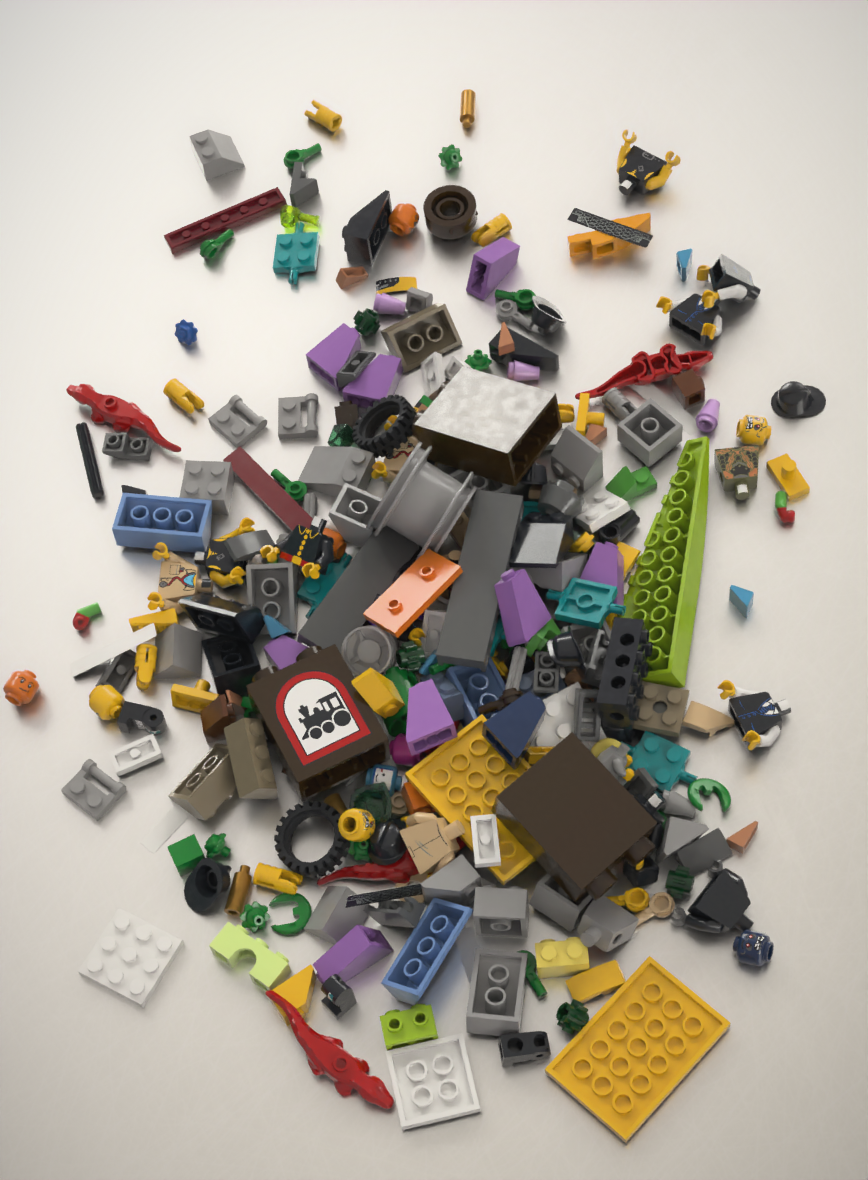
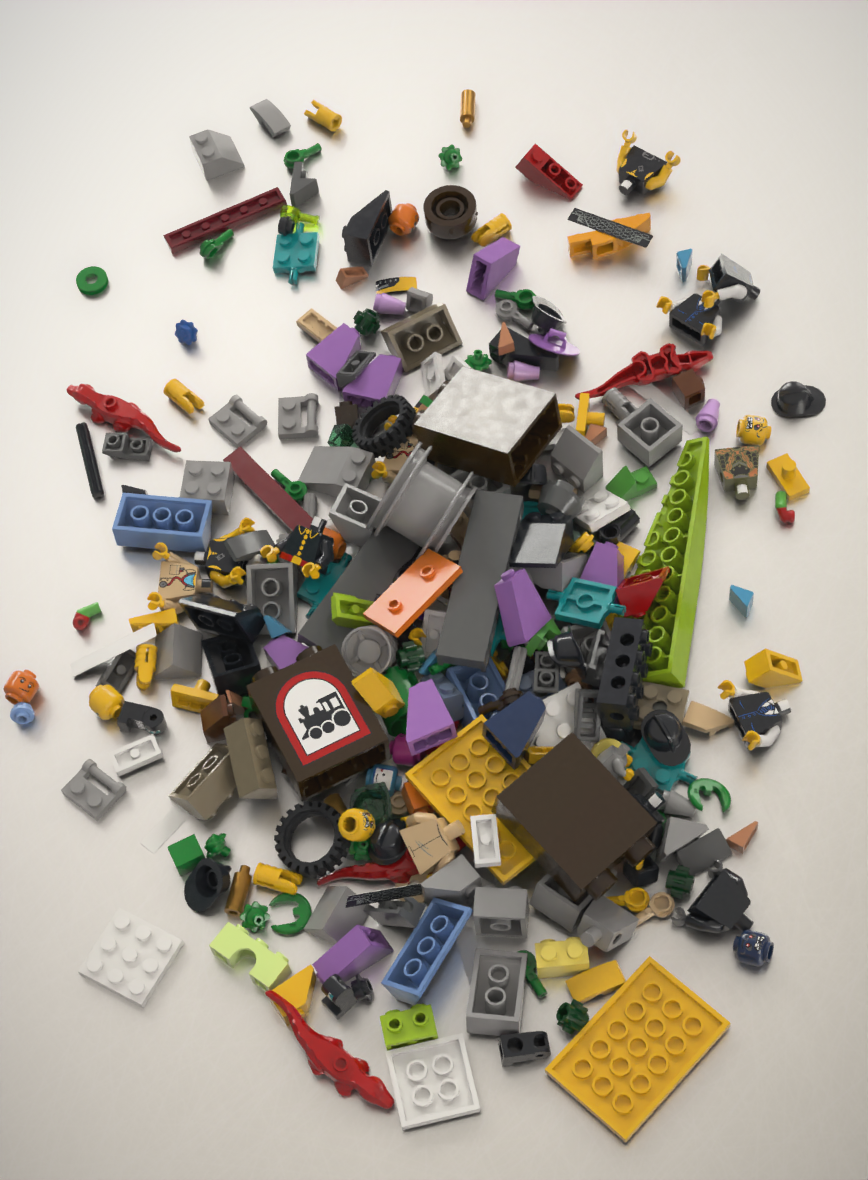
(22, 713): none -> light blue plate
(92, 272): none -> green piece
(271, 116): none -> light grey slope
(286, 225): none -> black plate
(315, 325): none -> tan plate
(349, 610): none -> lime slope
(362, 988): none -> black plate
(548, 173): none -> red slope
(554, 344): none -> medium lavender shield
(640, 591): none -> red slope
(666, 737): none -> black piece
(772, 669): none -> yellow slope

